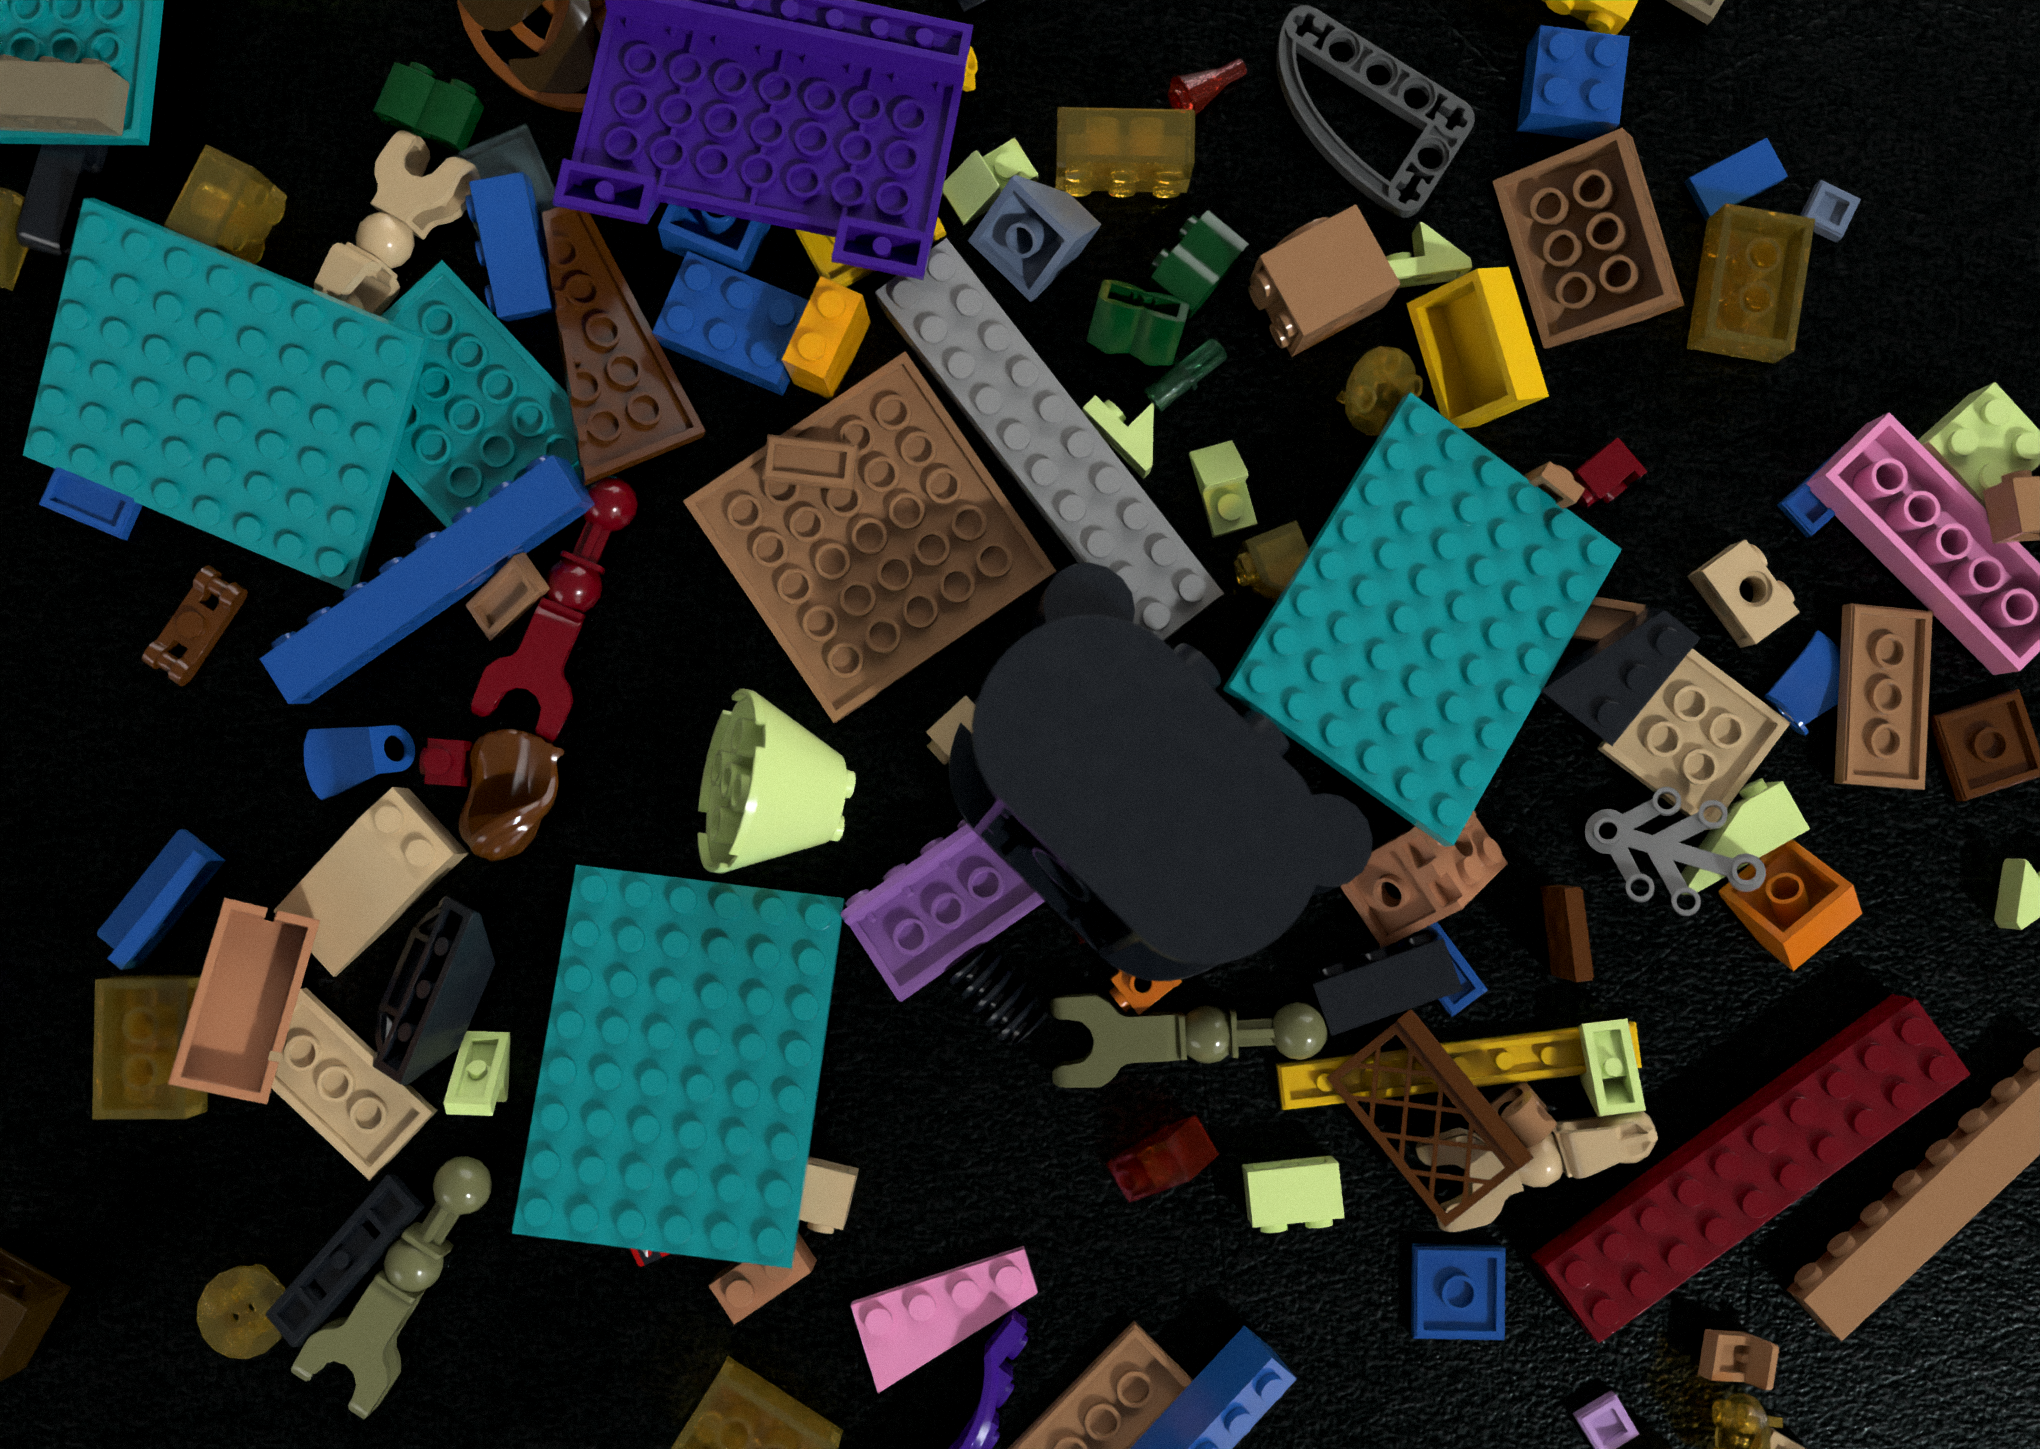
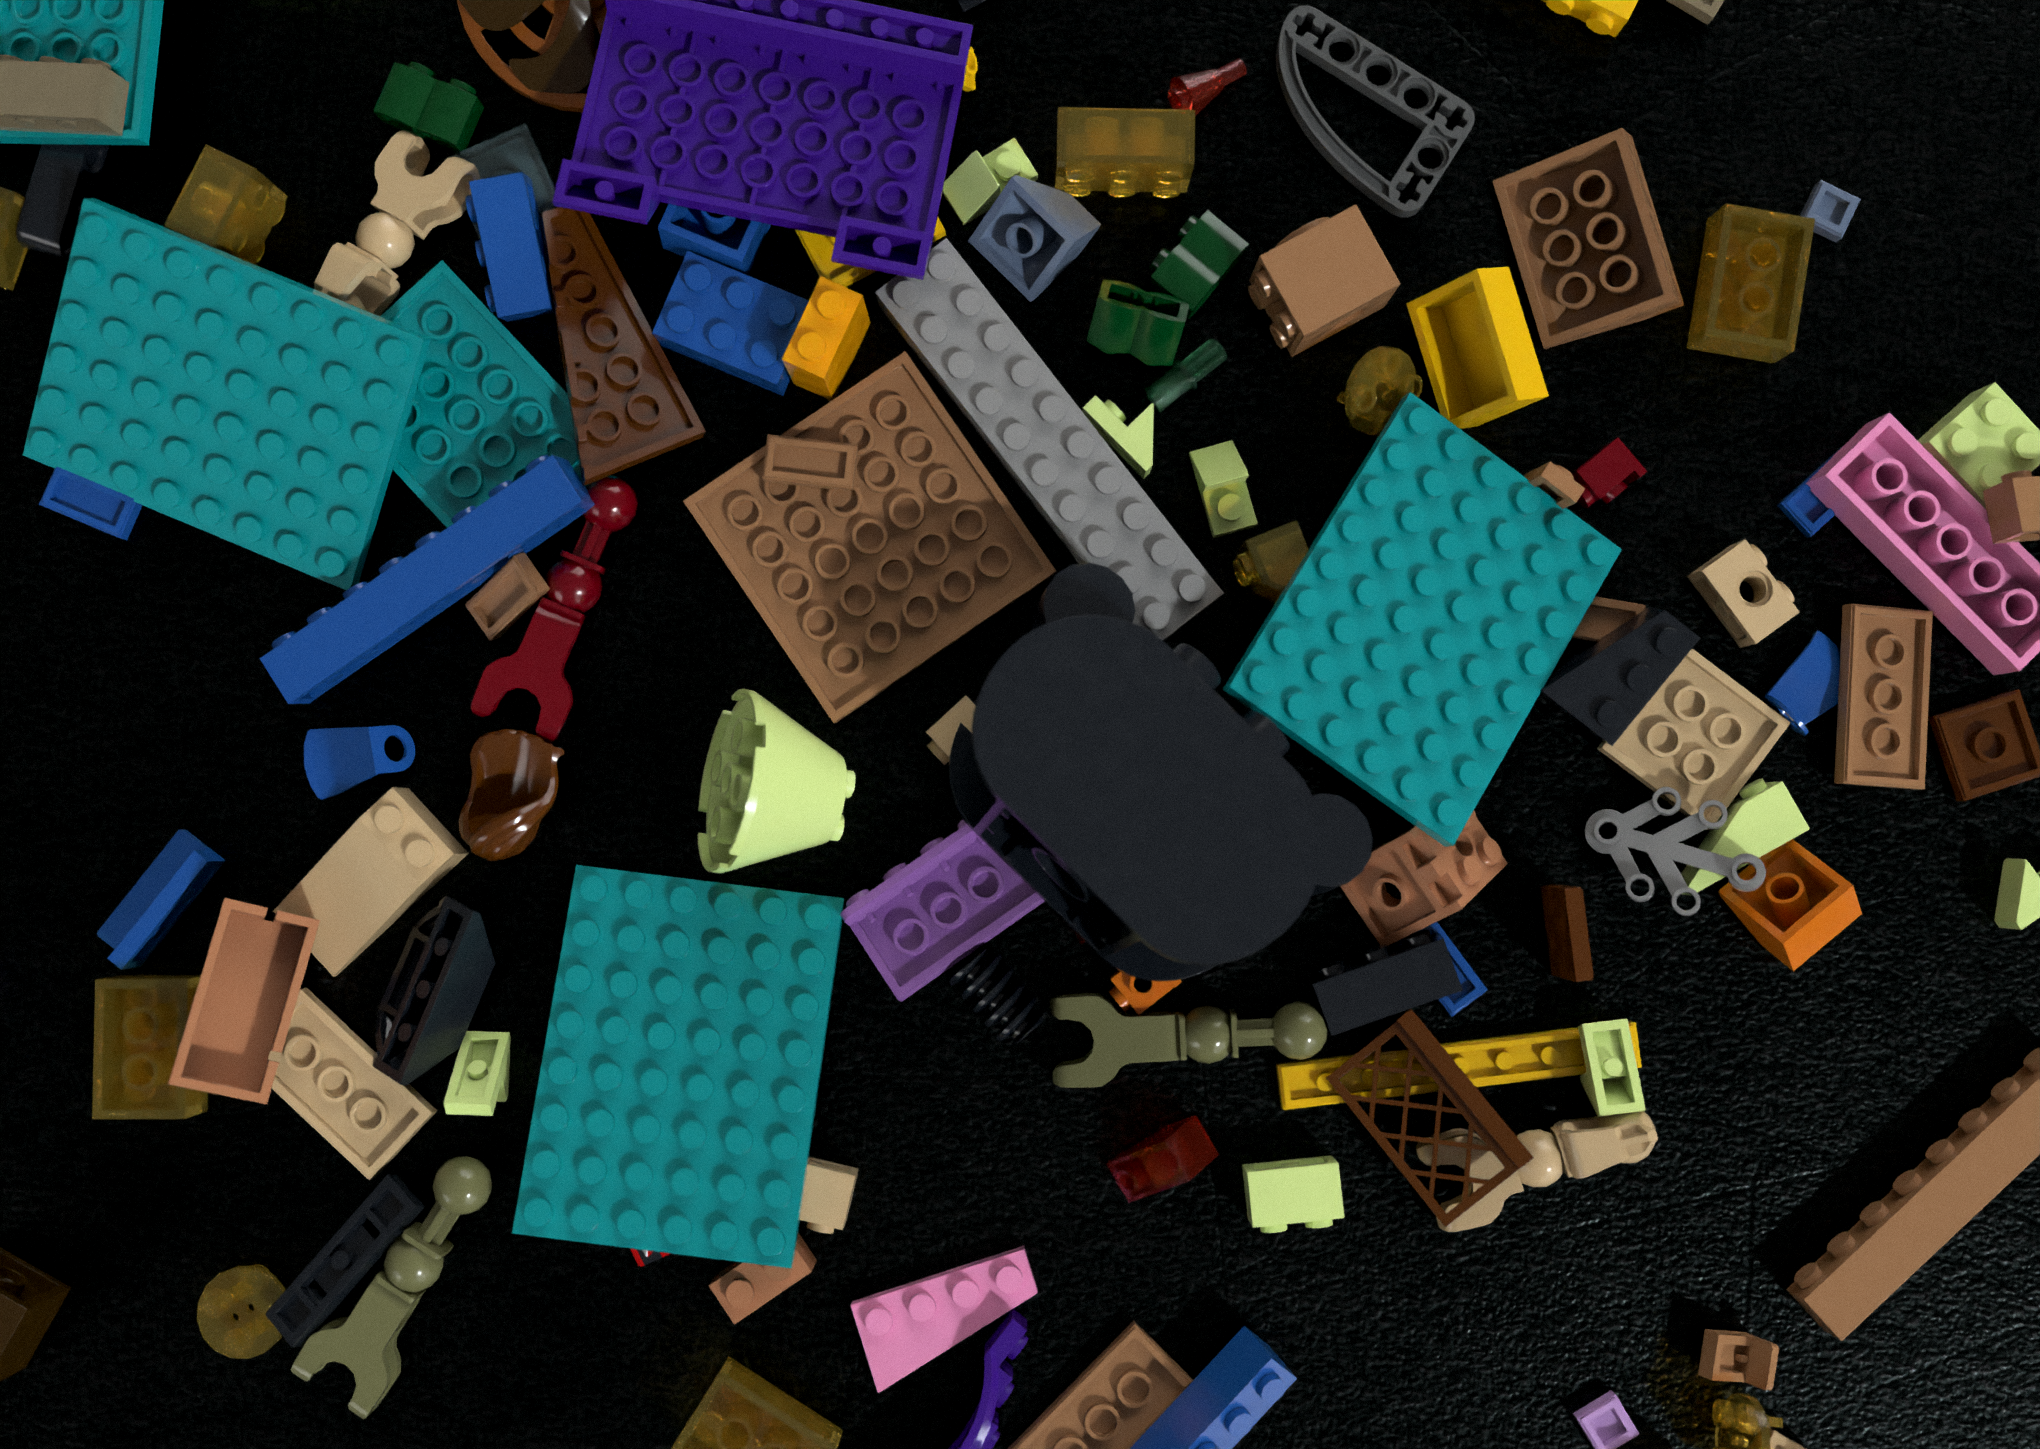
(195, 626): reddish brown plate -> none
(447, 762): dark red brick -> none
(1434, 260): yellowish green slope -> none
(1458, 1291): blue tile -> none
(1526, 1114): medium nougat leg -> none
(1573, 83): blue brick -> none
(1736, 178): blue tile -> none
(1749, 1165): dark red brick -> none

